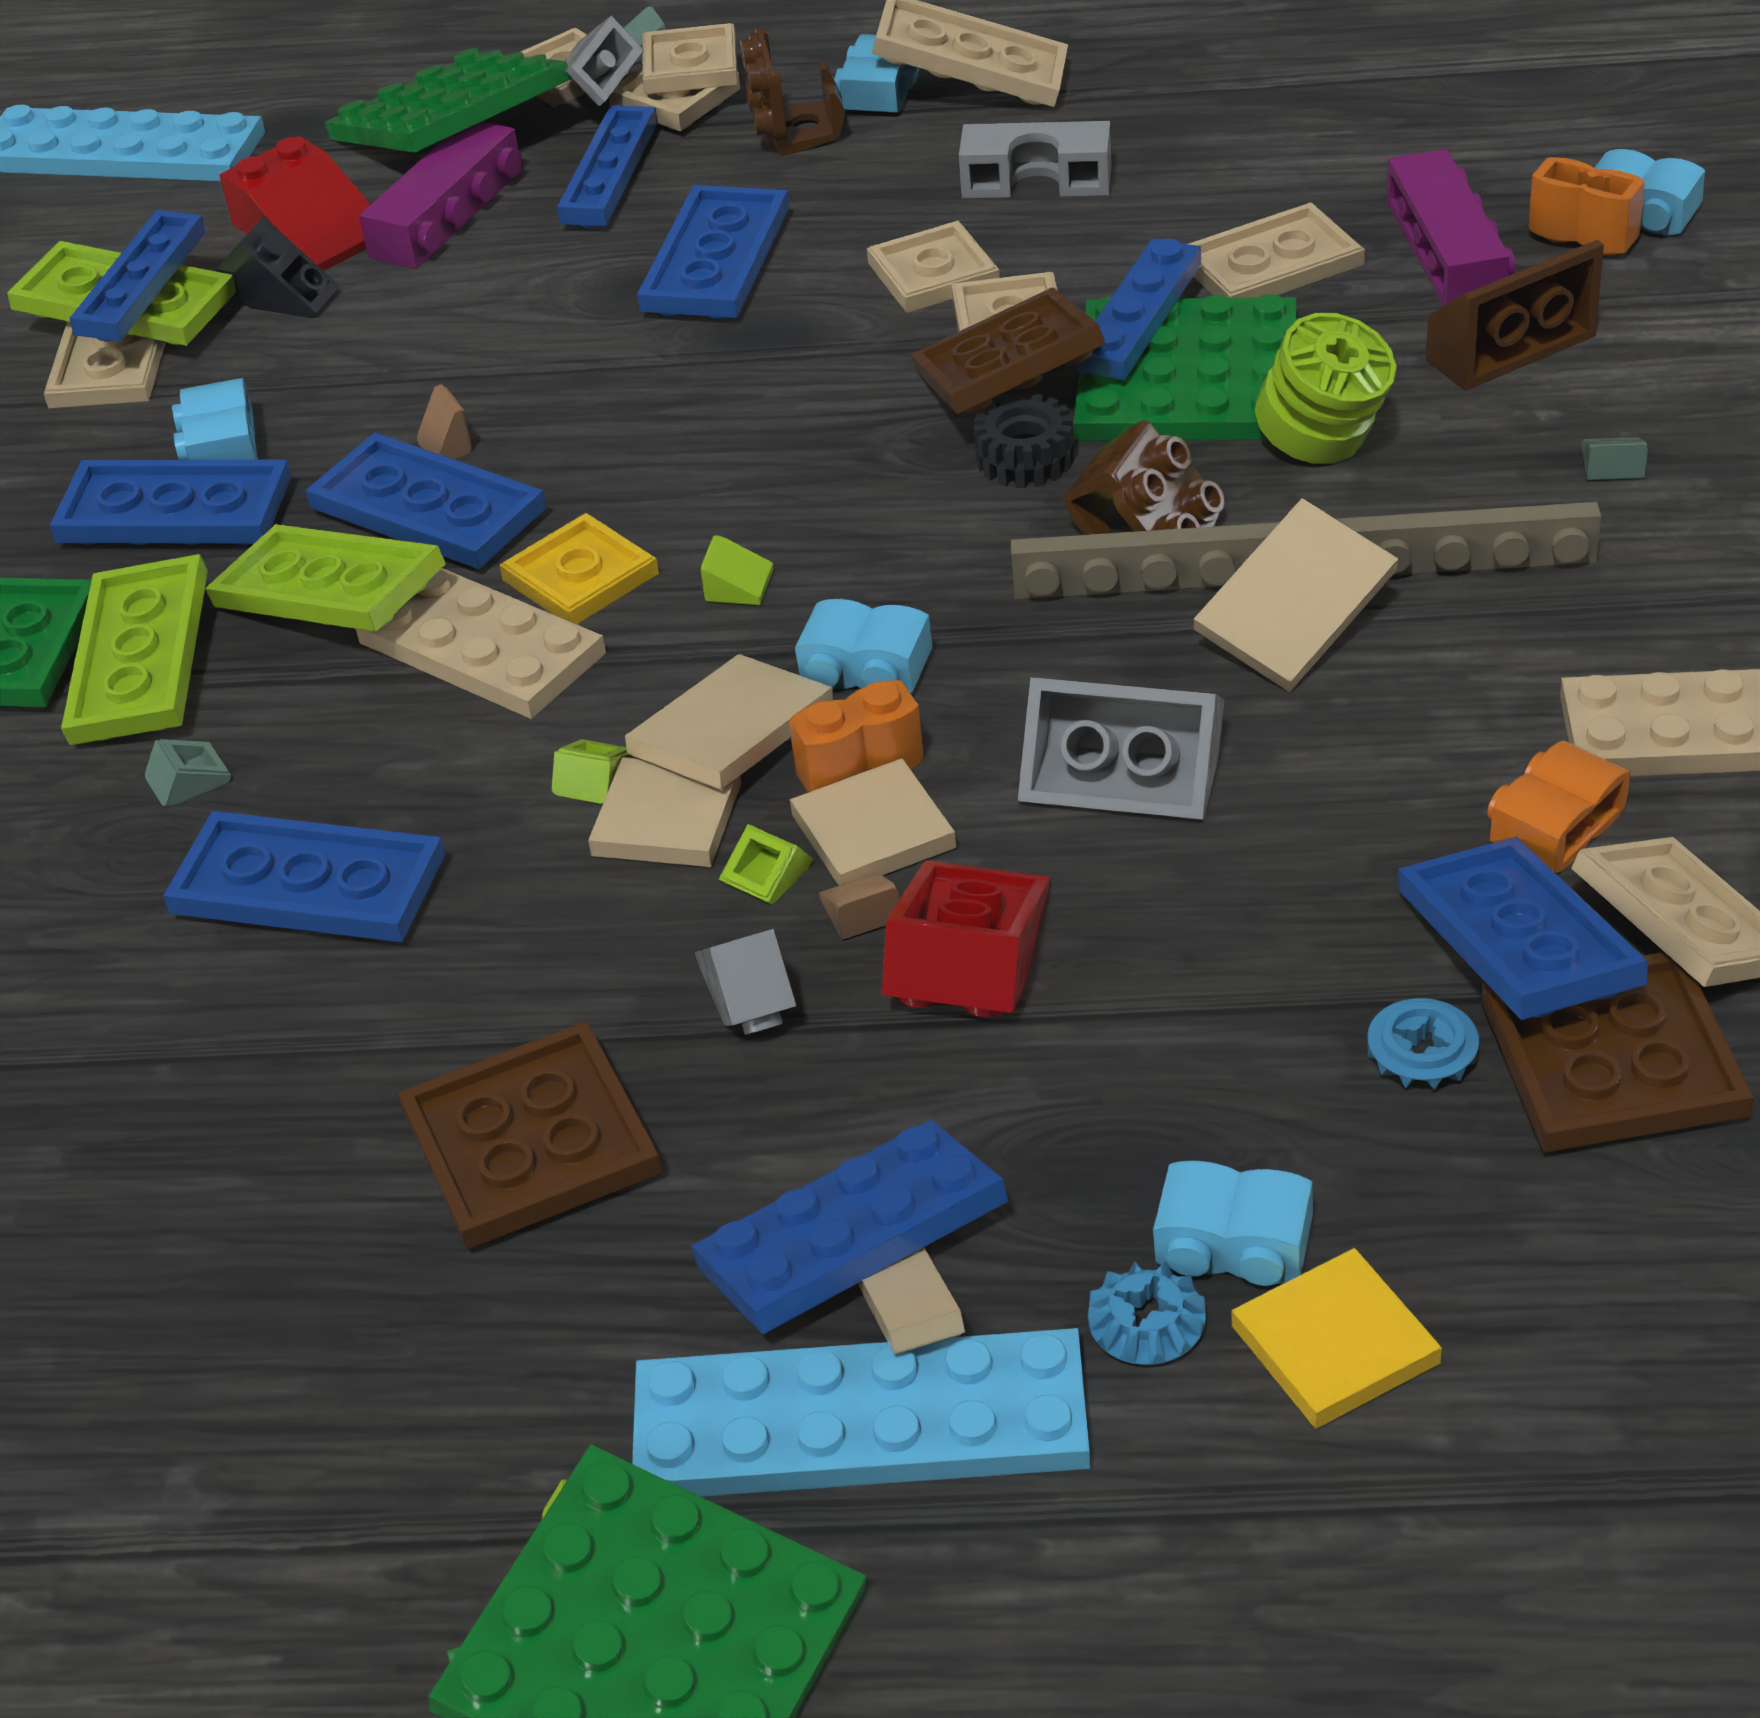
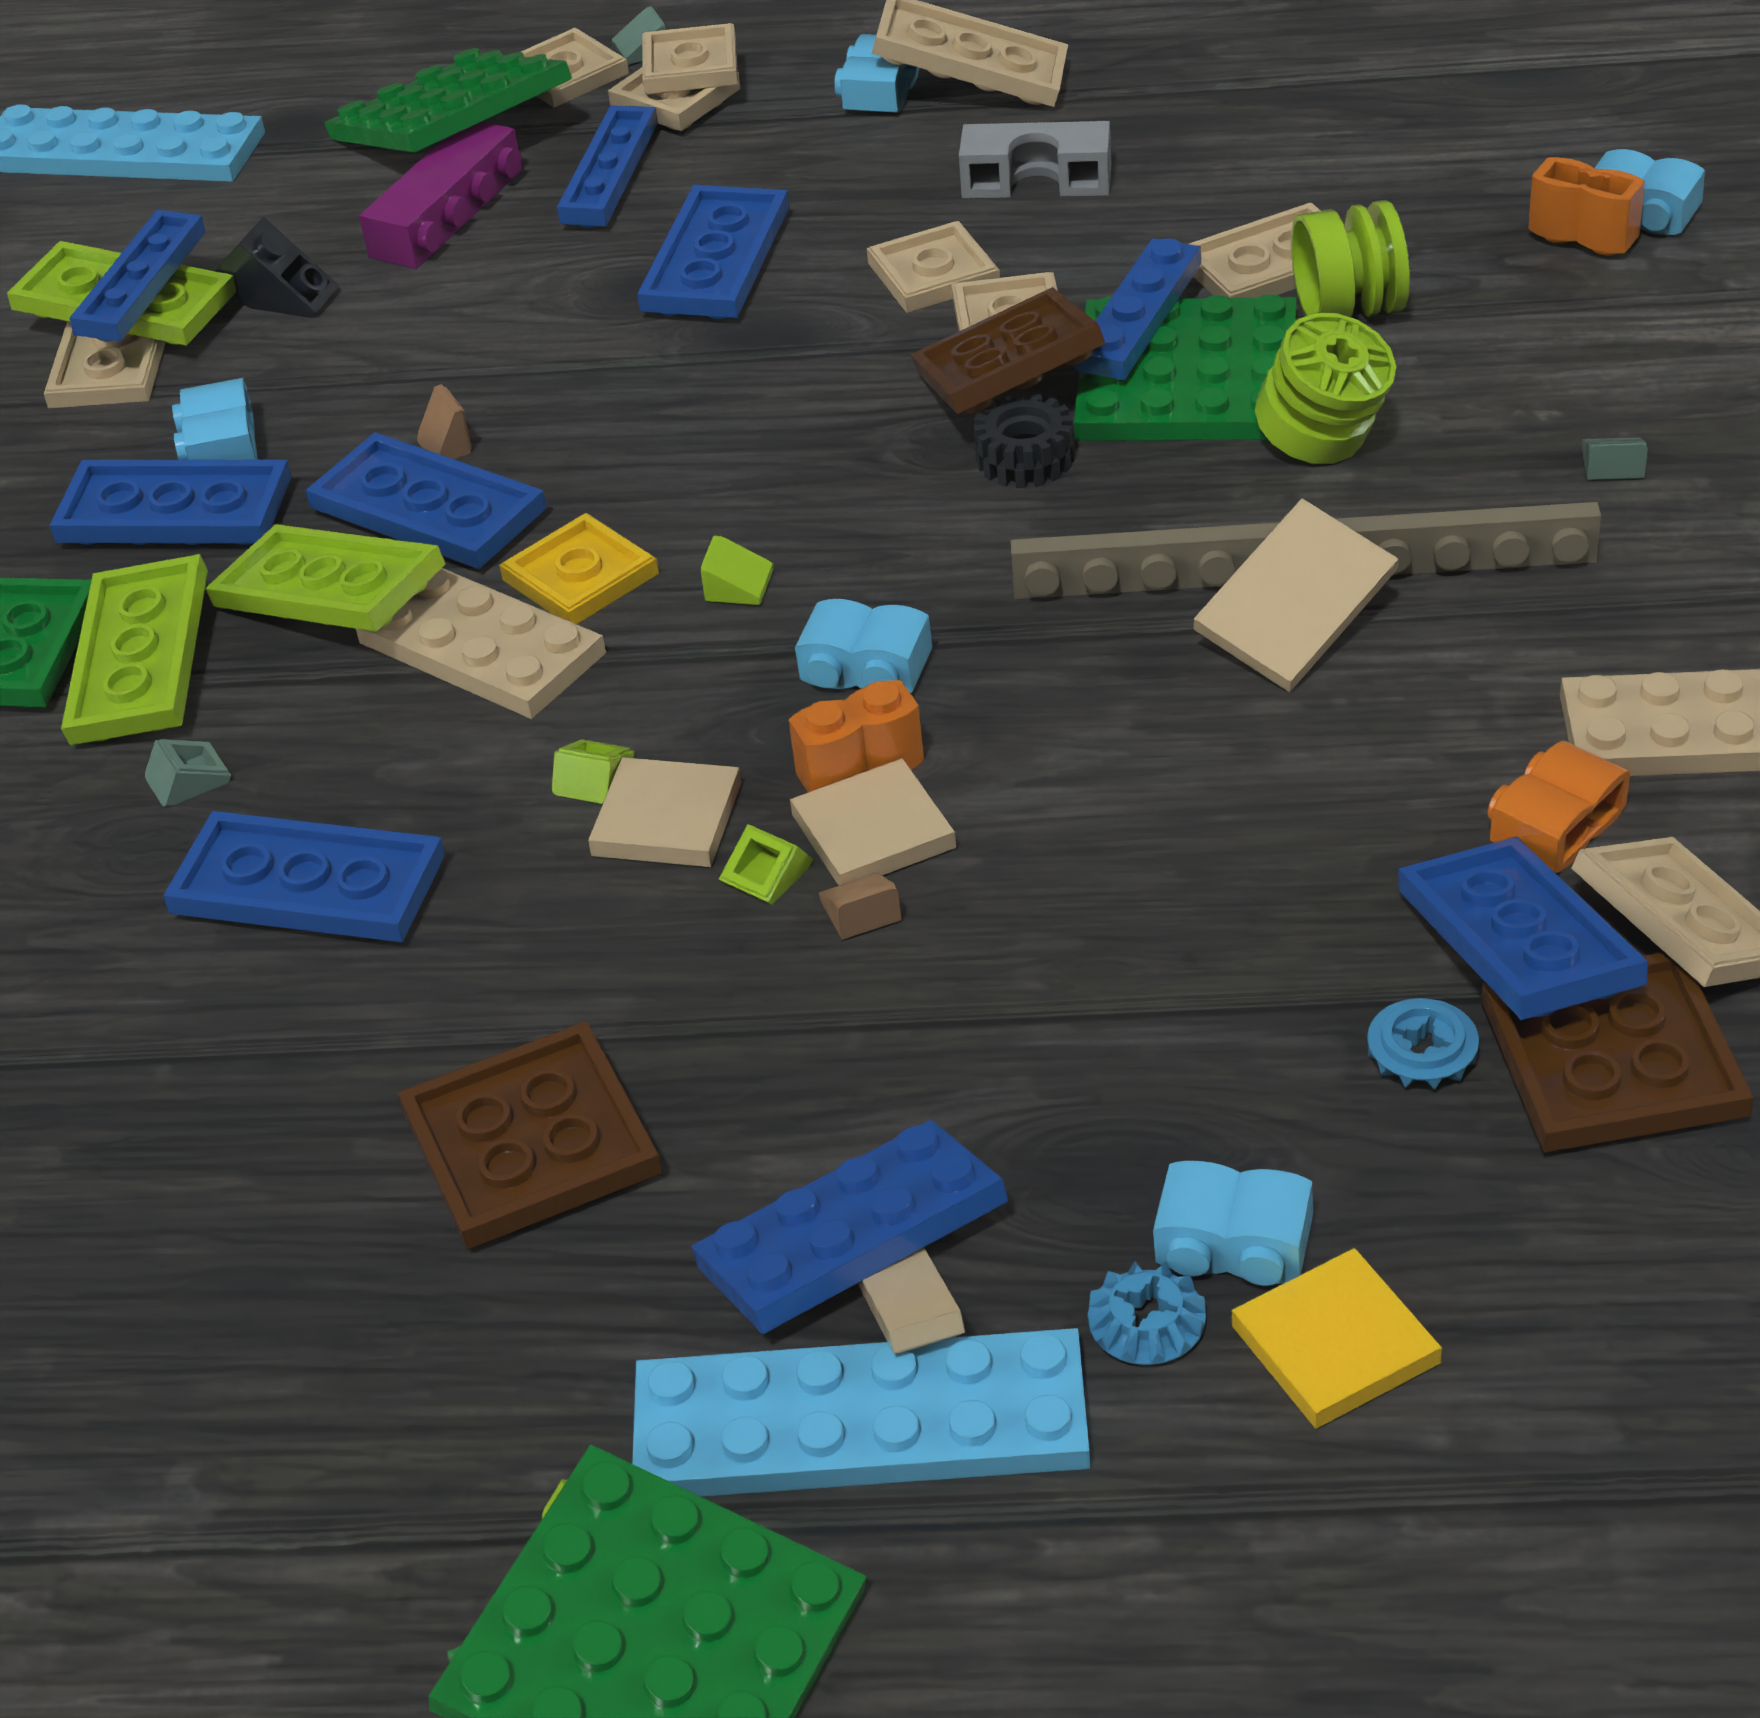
(301, 196): red slope -> none
(602, 60): light grey slope -> none
(725, 721): tan tile -> none
(747, 981): light grey slope -> none
(776, 119): reddish brown piece -> none
(963, 938): red slope -> none
(1120, 748): light grey slope -> none
(1148, 483): reddish brown piece -> none
(1351, 261): none -> lime wheel
(1445, 224): magenta brick -> none
(1517, 318): reddish brown slope -> none

